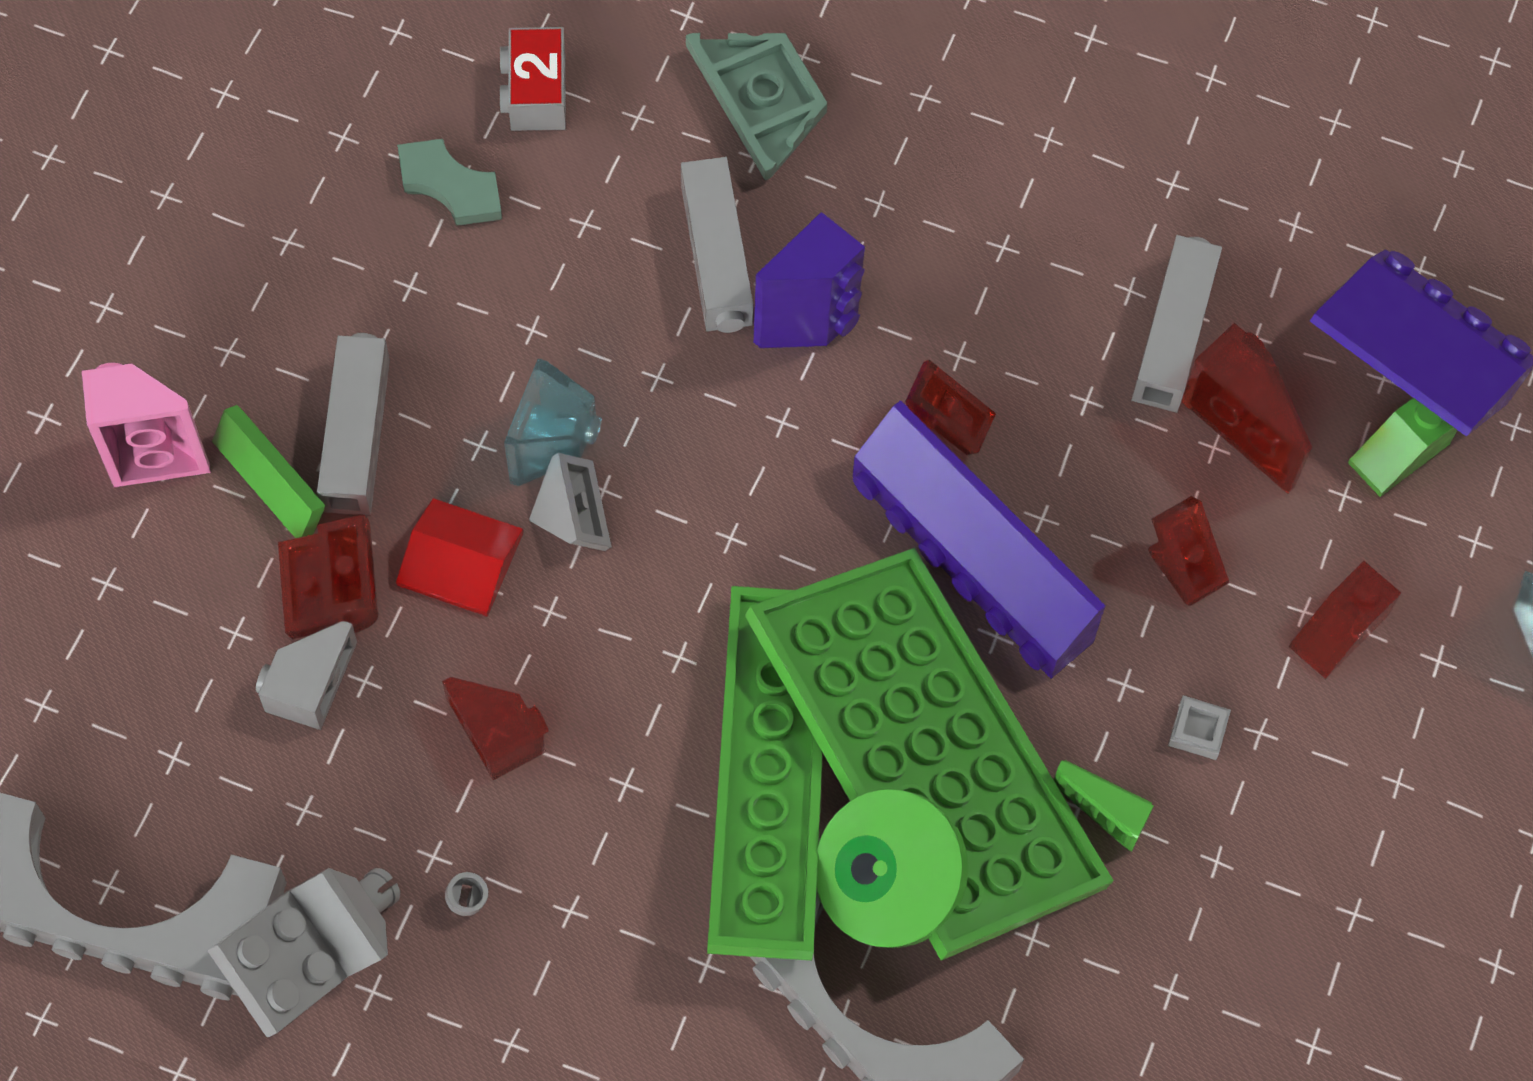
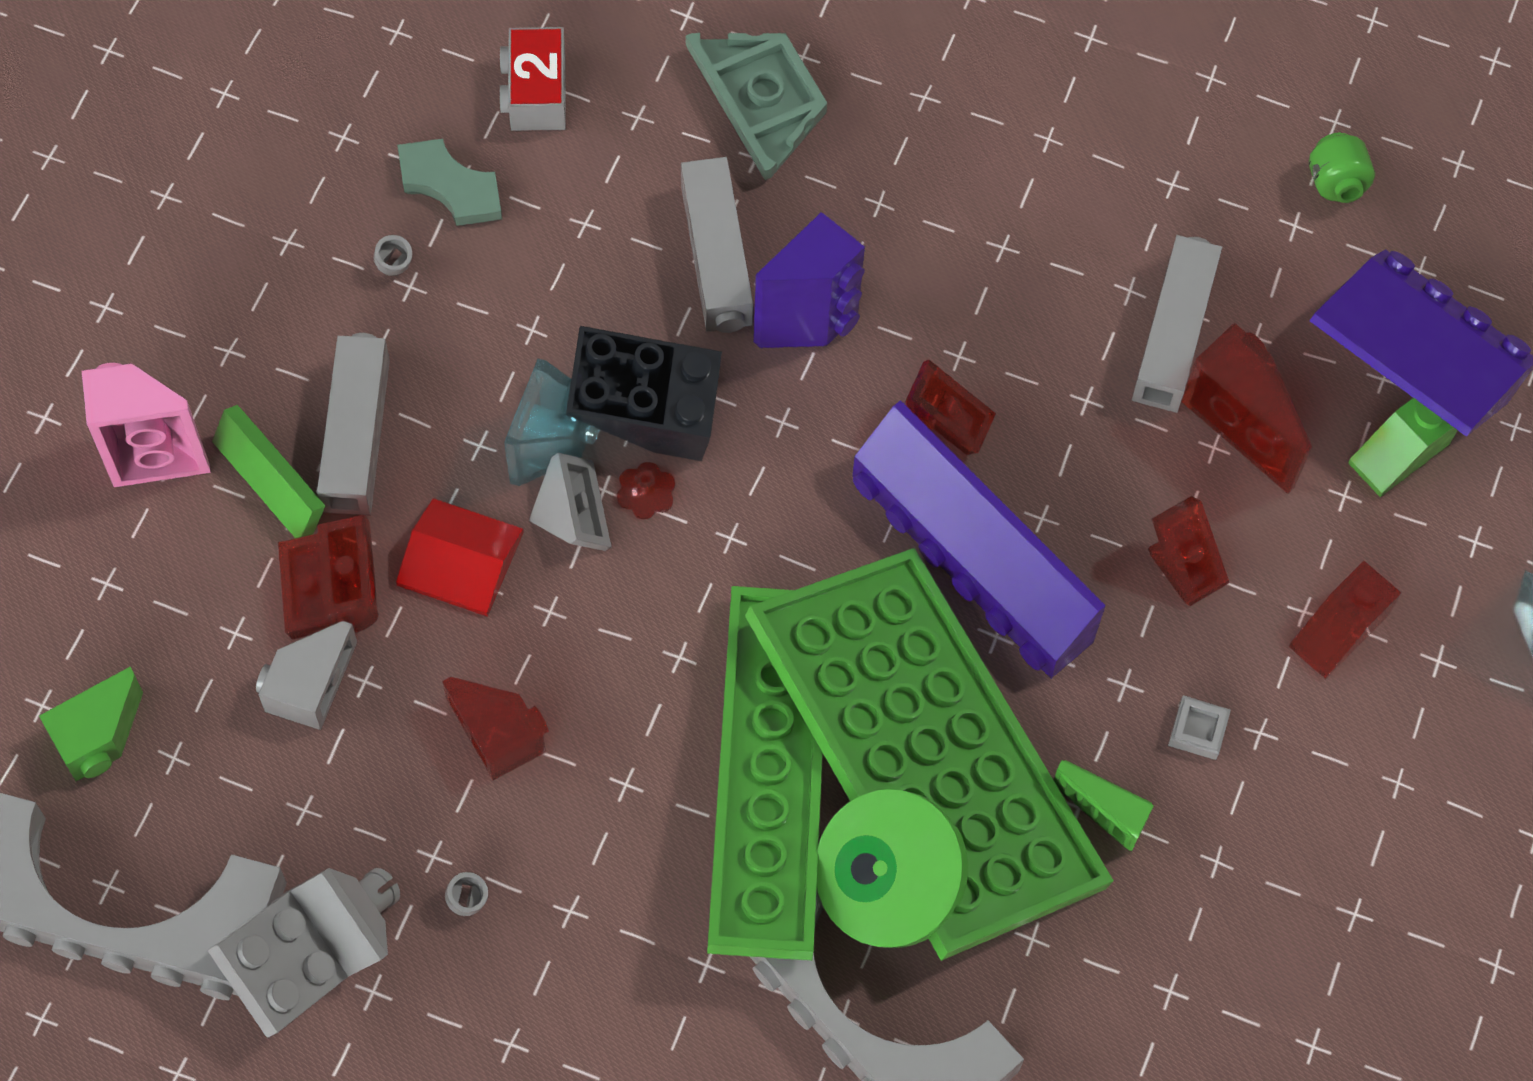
(95, 724): none -> bright green slope
(385, 249): none -> light grey hinge
(645, 391): none -> black slope
(649, 497): none -> clear red plant
(1341, 167): none -> bright green head

